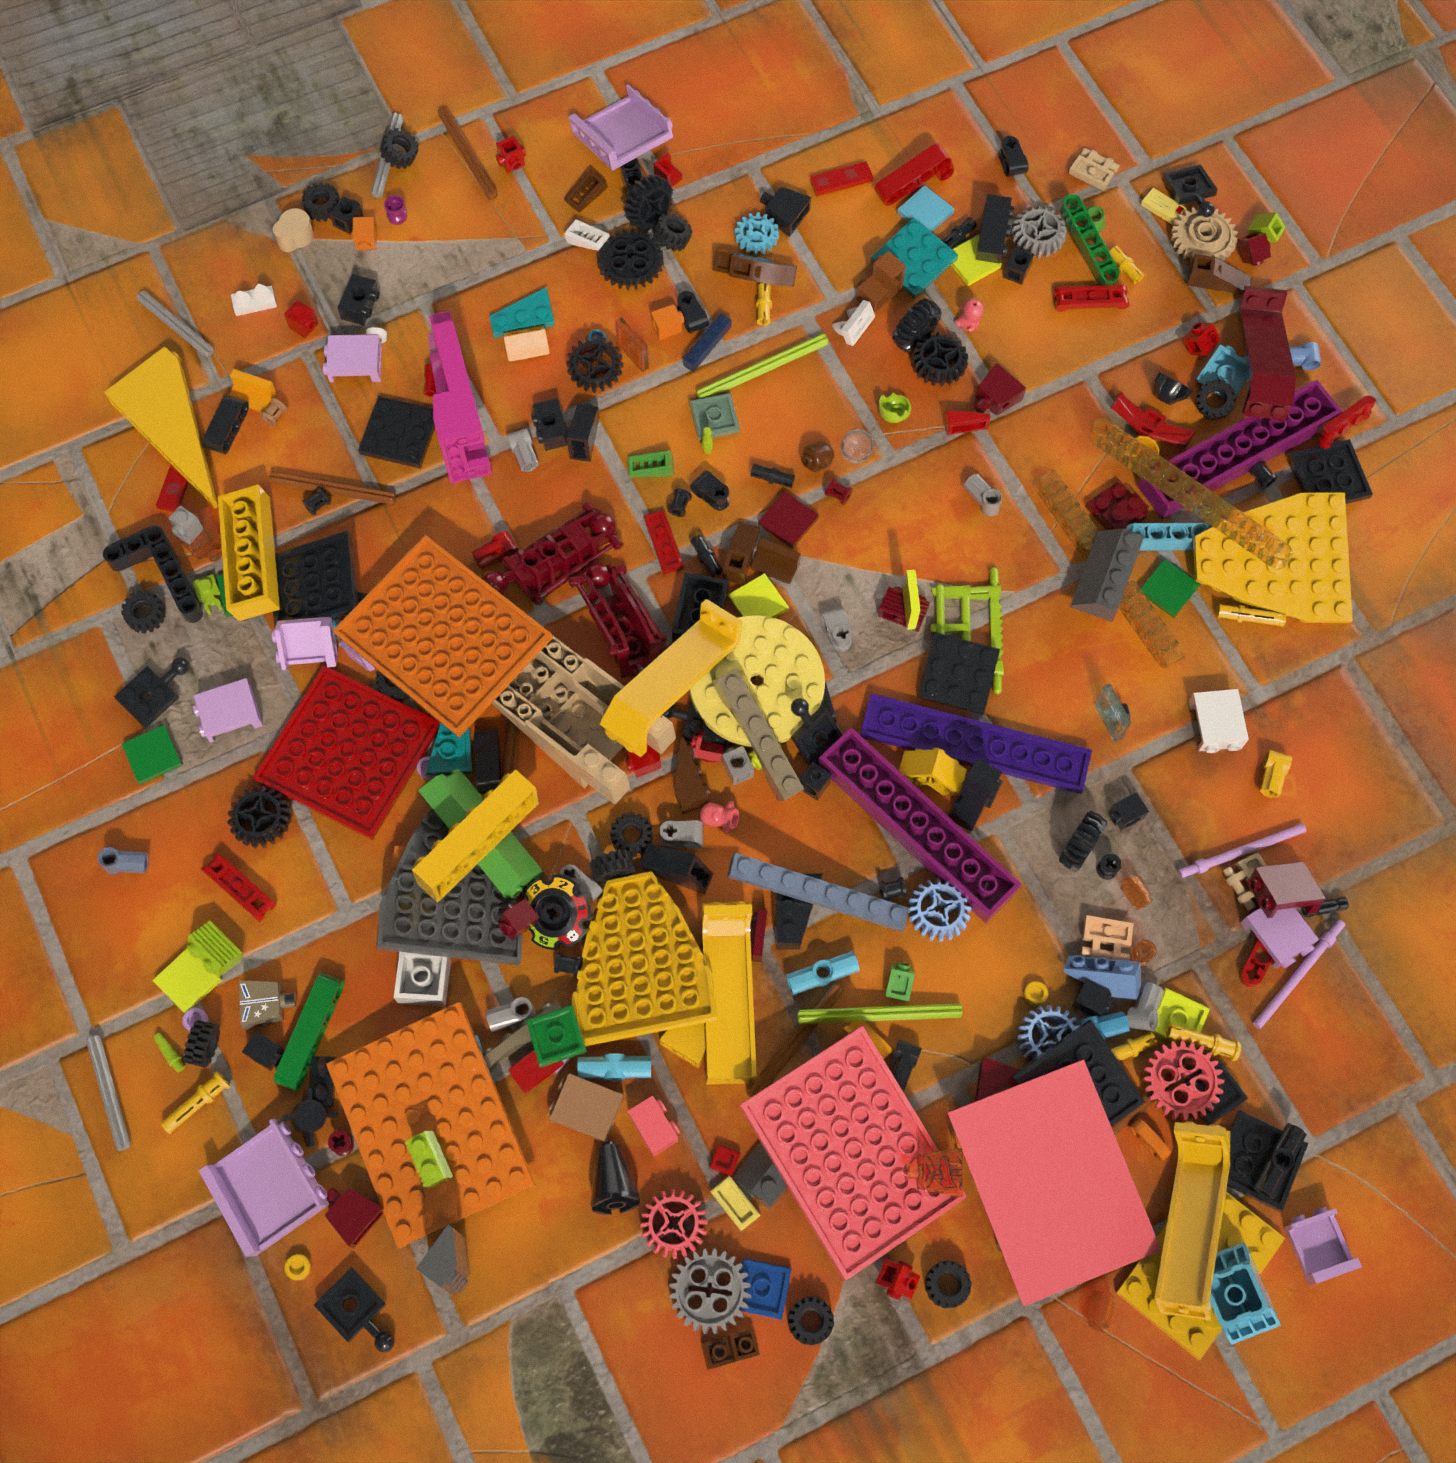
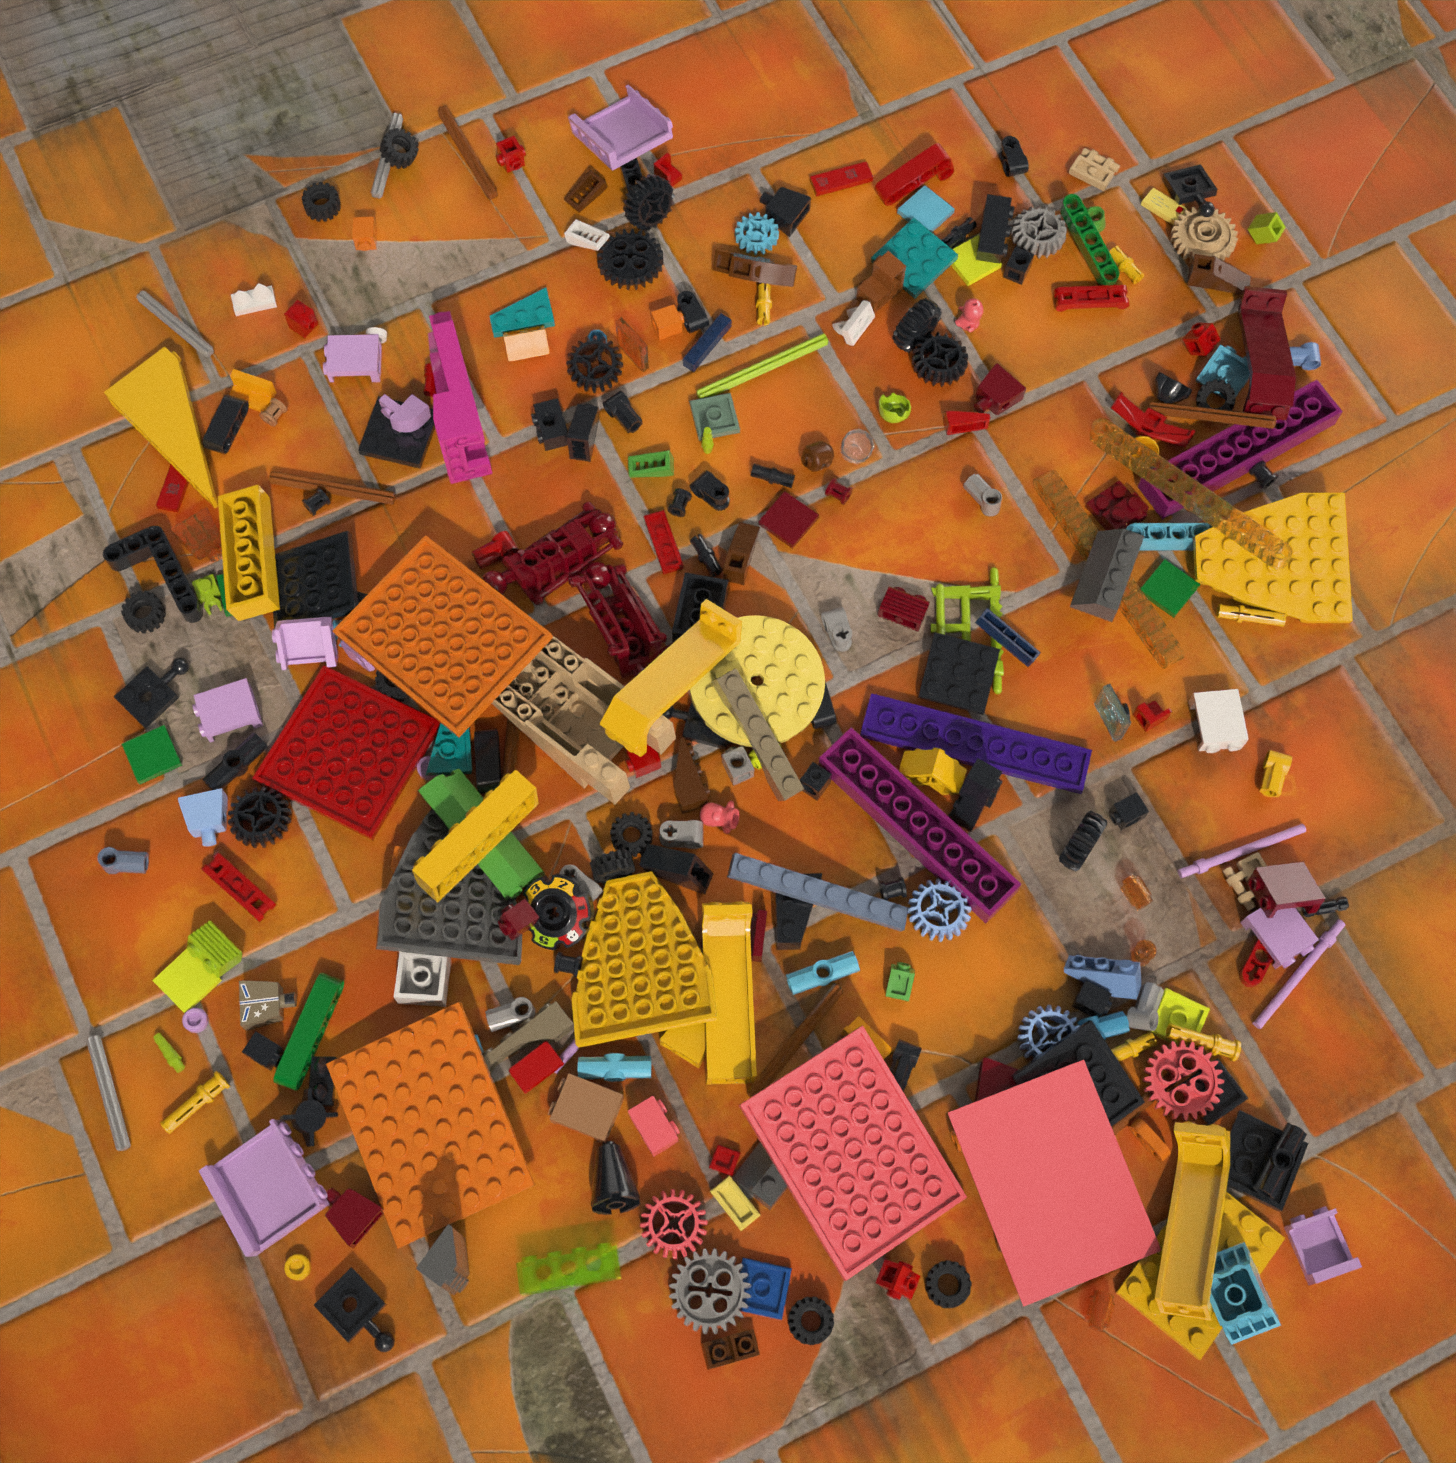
(185, 525): light grey brick -> none
(201, 1043): black tyre -> none
(205, 814): none -> light blue torso
(245, 752): none -> black piece
(293, 230): tan piece -> none
(343, 214): black brick -> none
(343, 1136): dark red bush -> none
(358, 289): black brick -> none
(395, 209): magenta wheel -> none
(408, 416): none -> lavender brick
(429, 1159): lime brick -> none
(521, 445): light grey piece -> none
(531, 1284): none -> clear neon green brick
(556, 1036): green tile -> none
(620, 408): none -> black piece
(672, 232): black tyre -> none
(707, 751): red bracket -> none
(758, 599): neon yellow tile -> none
(776, 561): reddish brown panel -> none
(820, 724): black plate -> none
(883, 1013): lime axle -> none
(911, 599): neon yellow tile -> none
(938, 1172): clear orange torso -> none
(1007, 637): none -> dark blue piece
(1035, 993): yellow tile -> none
(1106, 860): black bush -> none
(1108, 932): light nougat plate -> none
(1150, 715): none -> red panel
(1214, 415): none -> dark orange axle
(1254, 248): dark red brick -> none
(1331, 471): black plate -> none
(1352, 416): red plate -> none

